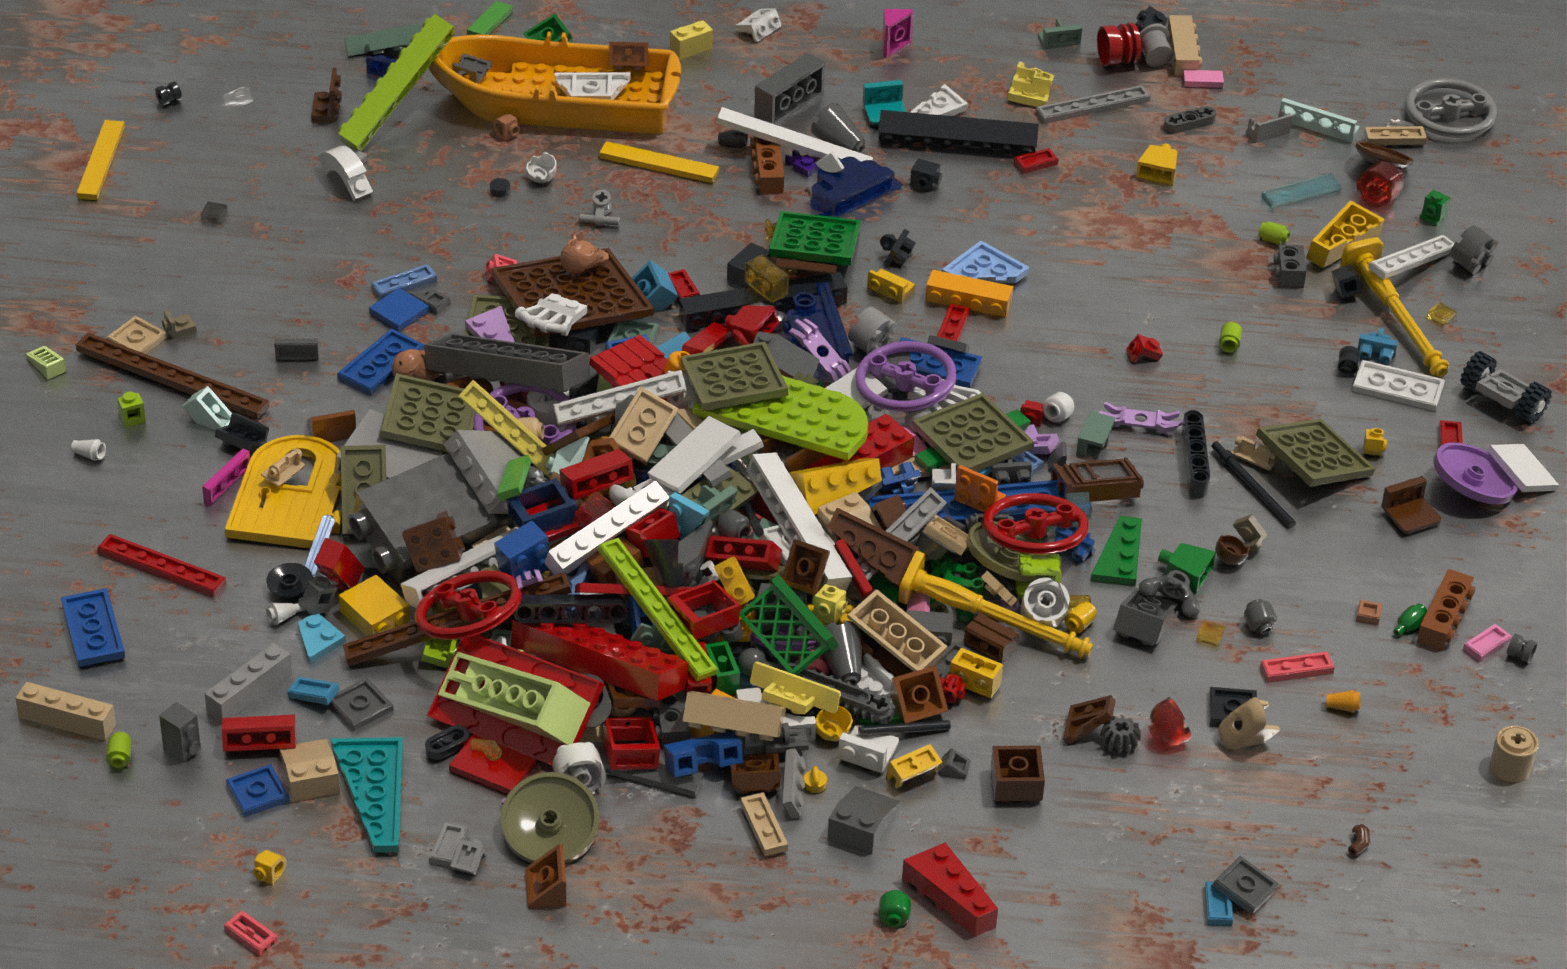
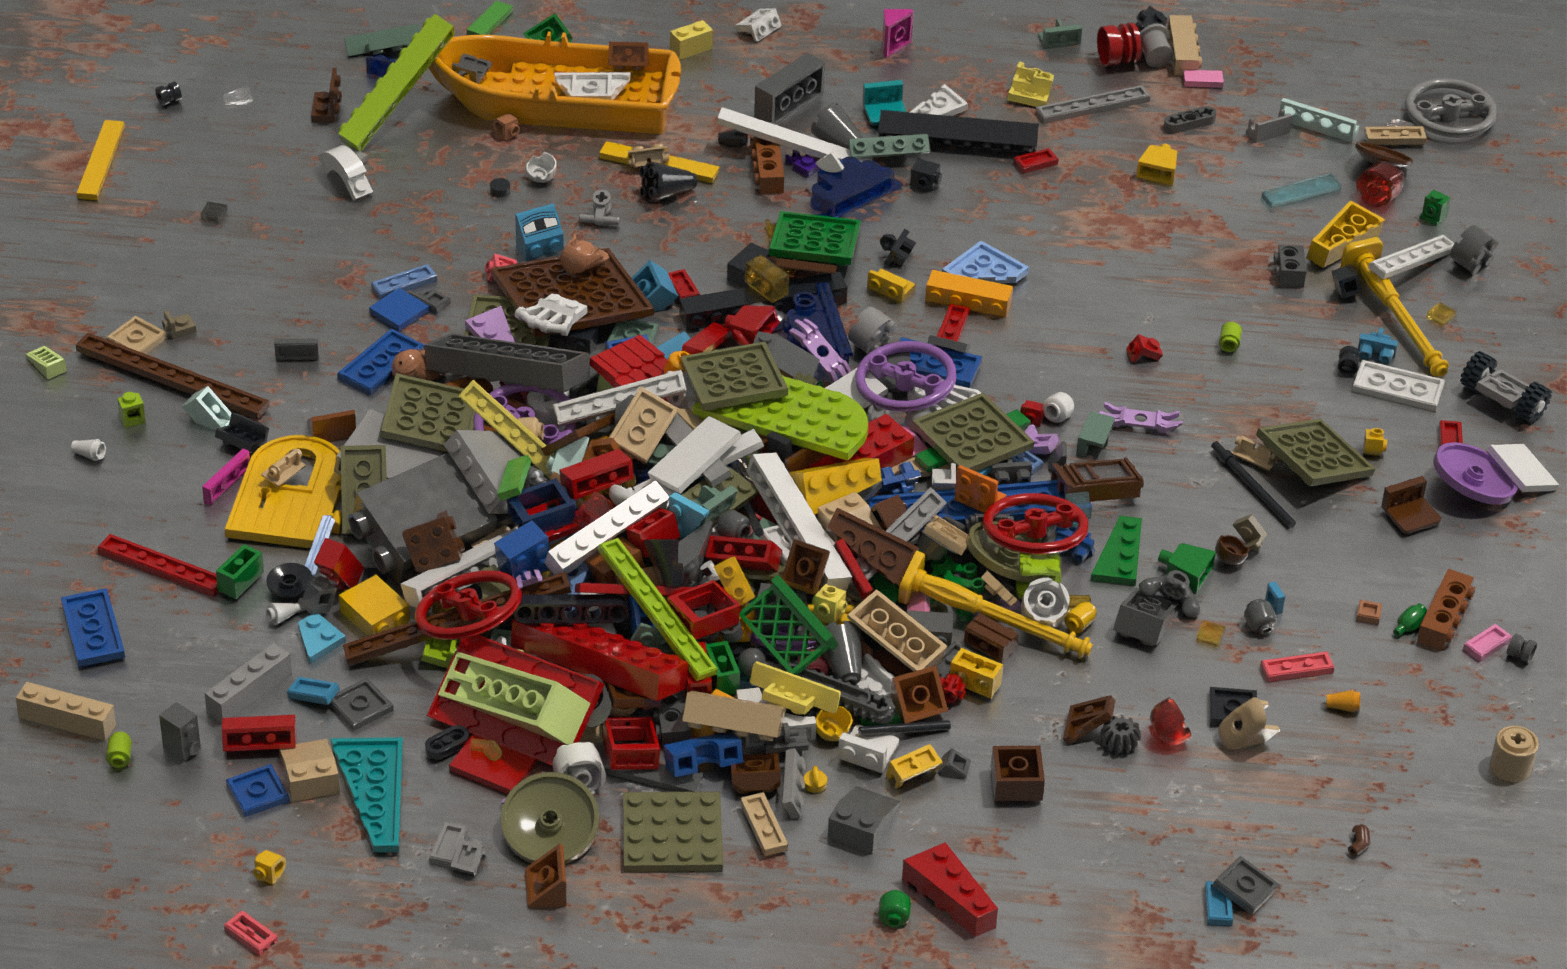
(239, 571): none -> green brick
(538, 232): none -> dark azure slope
(640, 155): none -> tan hinge
(664, 181): none -> black cone
(672, 831): none -> olive plate
(779, 444): none -> black piece
(889, 146): none -> sand green bracket
(1195, 454): black beam -> none
(1274, 233): lime brick -> none
(1275, 597): none -> dark azure tile

